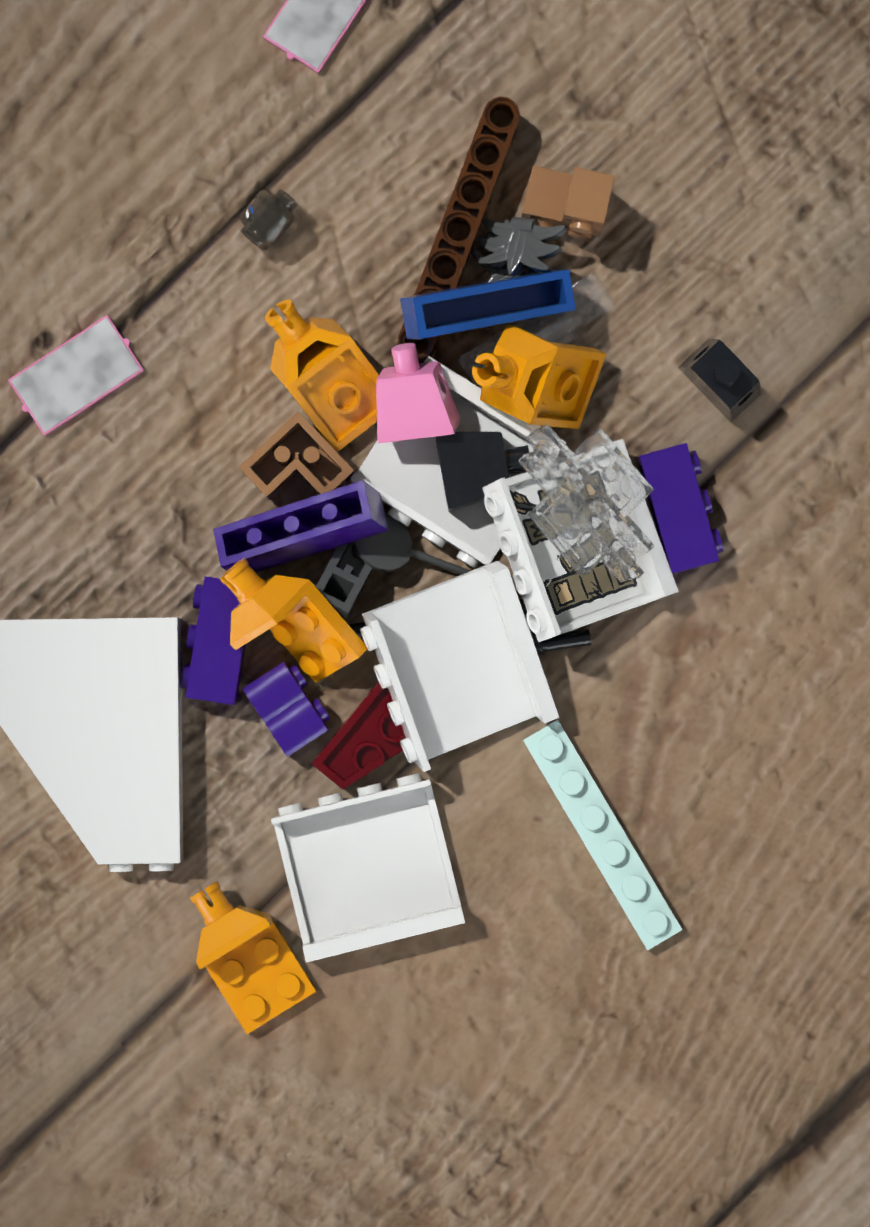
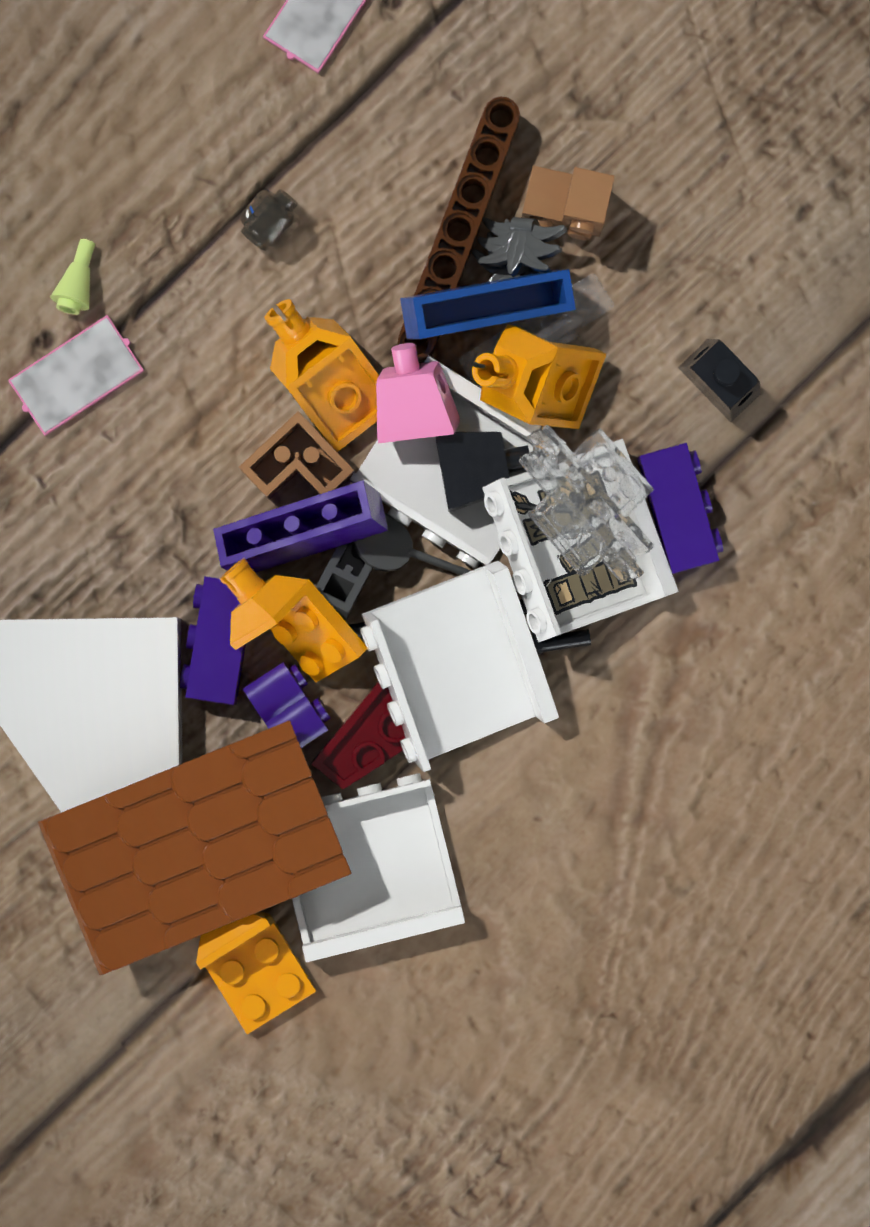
(74, 287): none -> yellowish green cone
(194, 848): none -> dark orange piece
(602, 834): light aqua plate -> none

